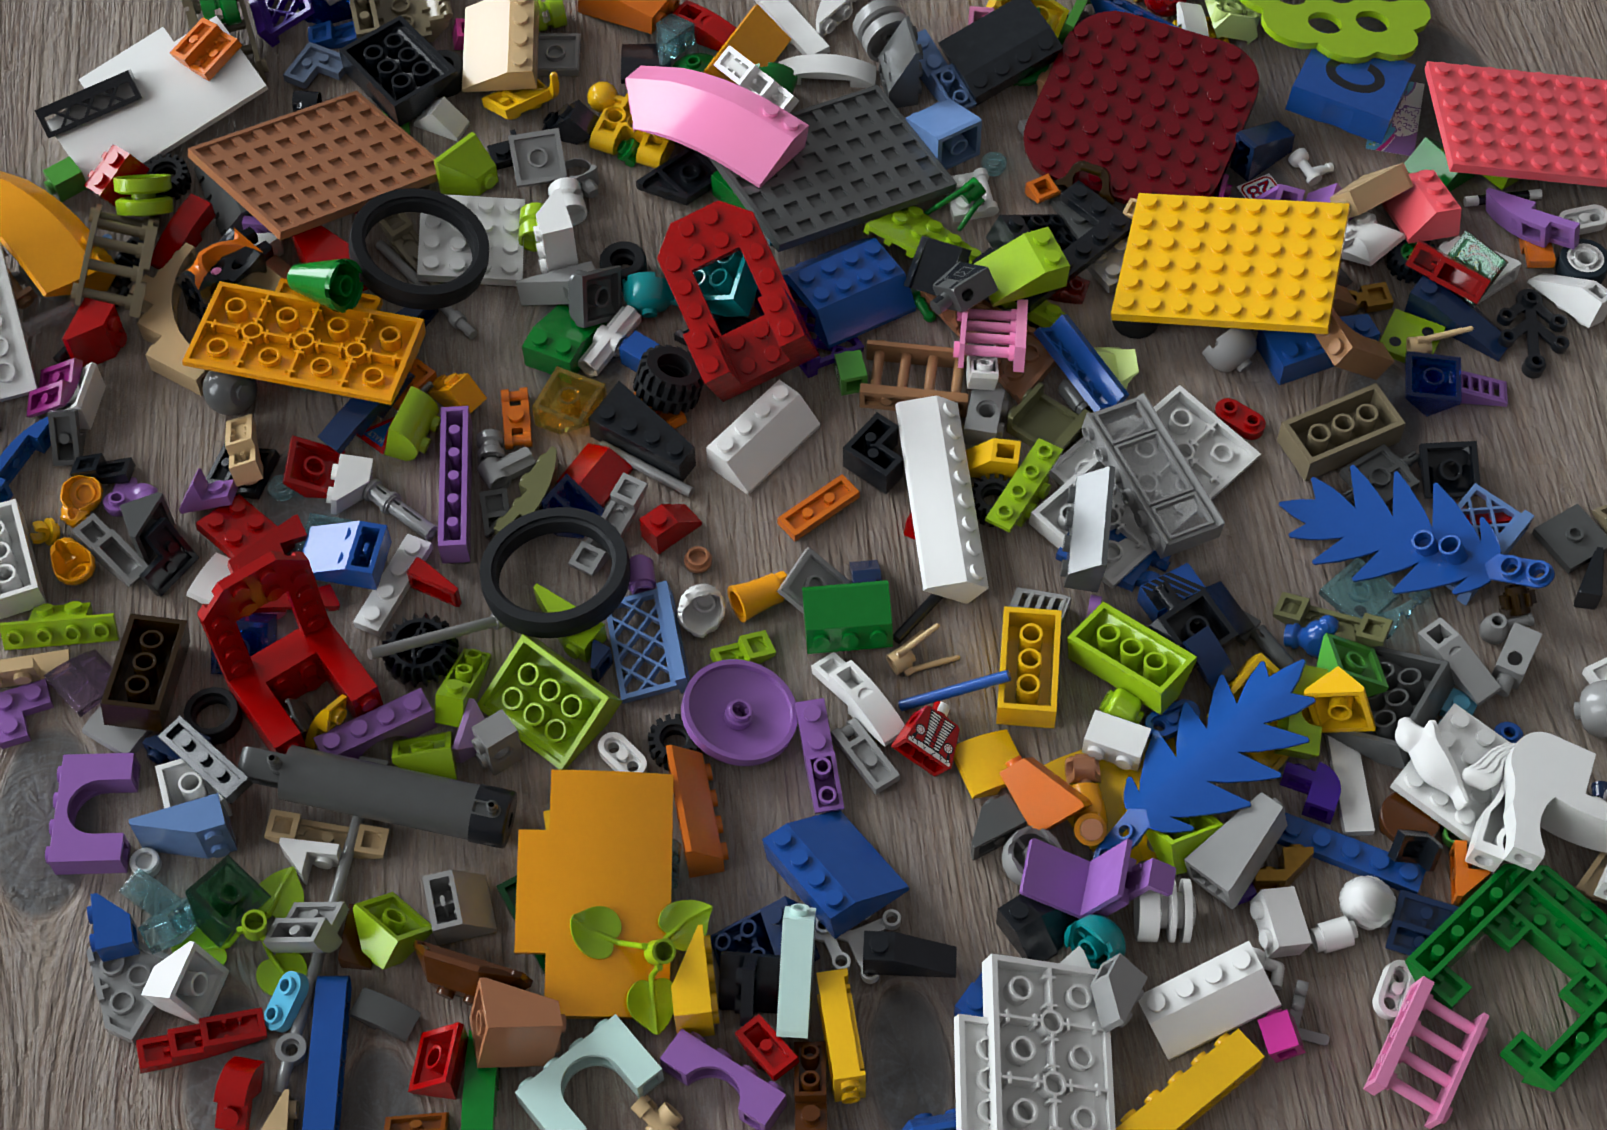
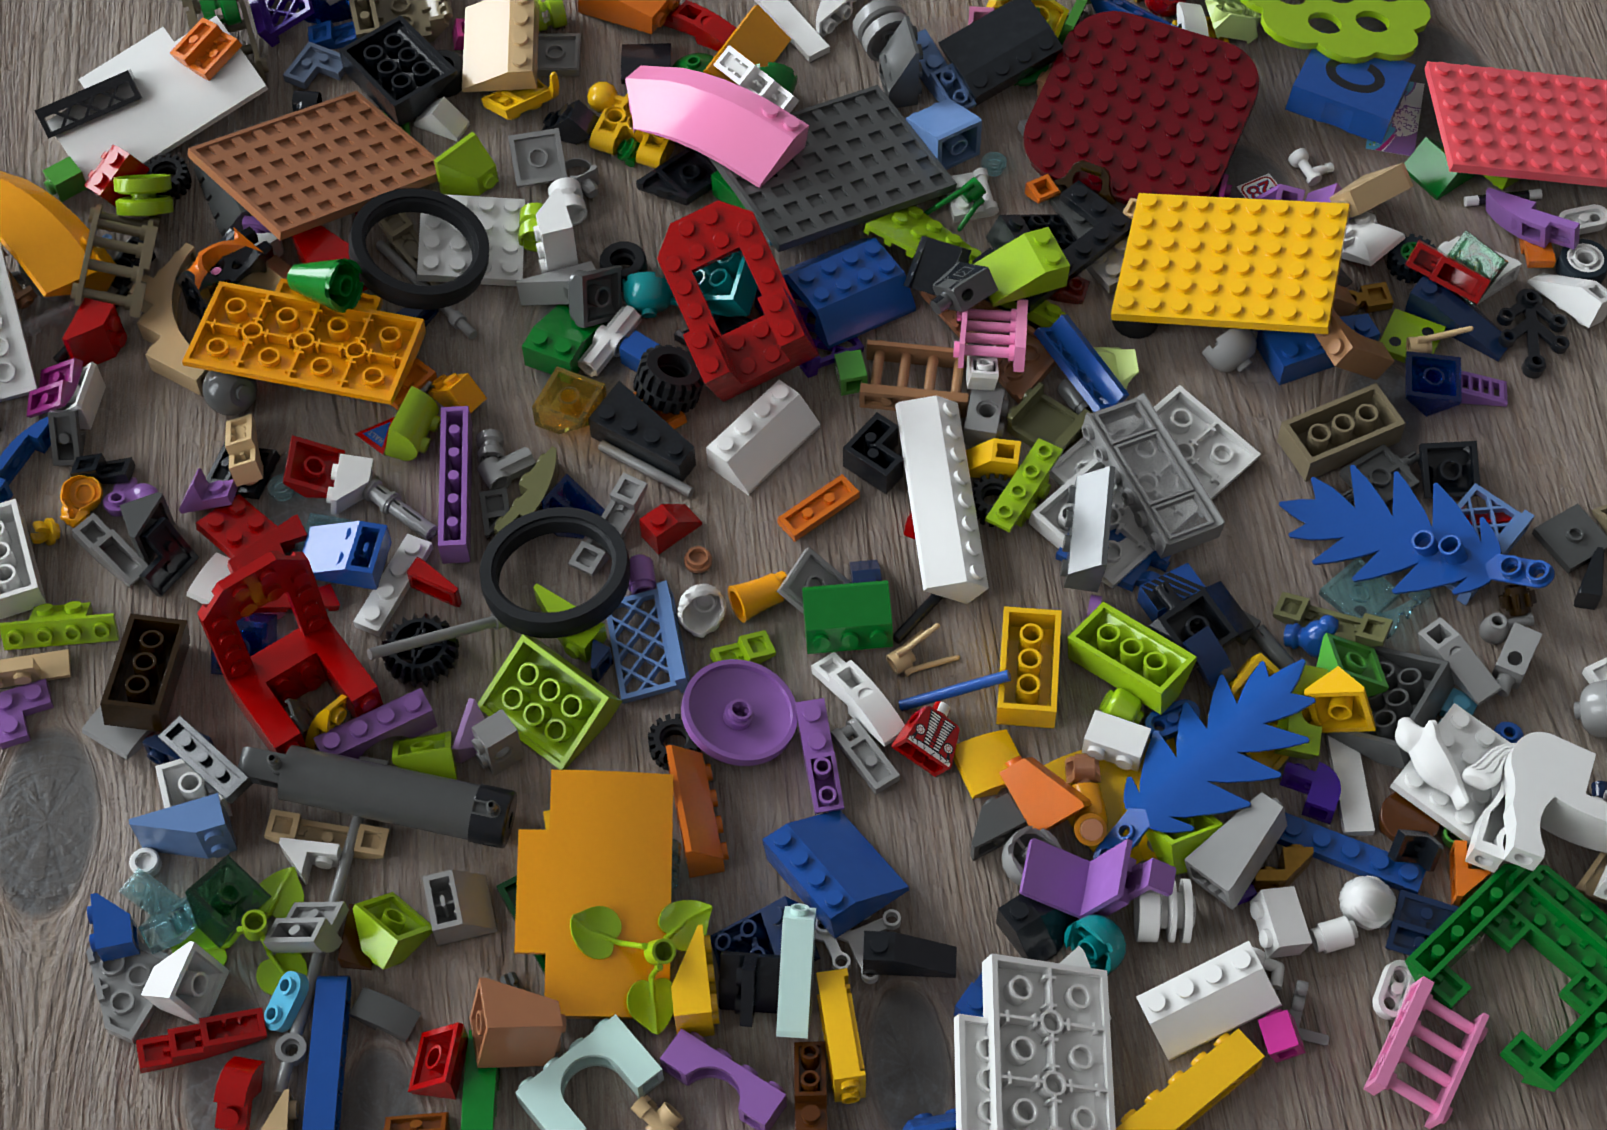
(71, 561): light orange hair -> none
(80, 780): medium lavender arch -> none
(81, 681): clear purple slope -> none
(183, 228): red slope -> none
(213, 696): black tyre -> none
(355, 419): dark blue slope -> none
(459, 685): lime slope -> none
(459, 974): reddish brown wedge -> none
(501, 153): black bracket -> none
(516, 418): orange plate -> none
(597, 471): red slope -> none
(625, 757): white plate -> none
(673, 37): clear light blue slope -> none
(765, 1048): red slope -> none
(833, 67): white slope -> none
(921, 304): green piece -> none
(1052, 600): light grey slope -> none
(1116, 991): light grey slope -> none
(1239, 418): red plate -> none
(1260, 148): dark blue slope -> none
(1425, 209): coral slope -> none

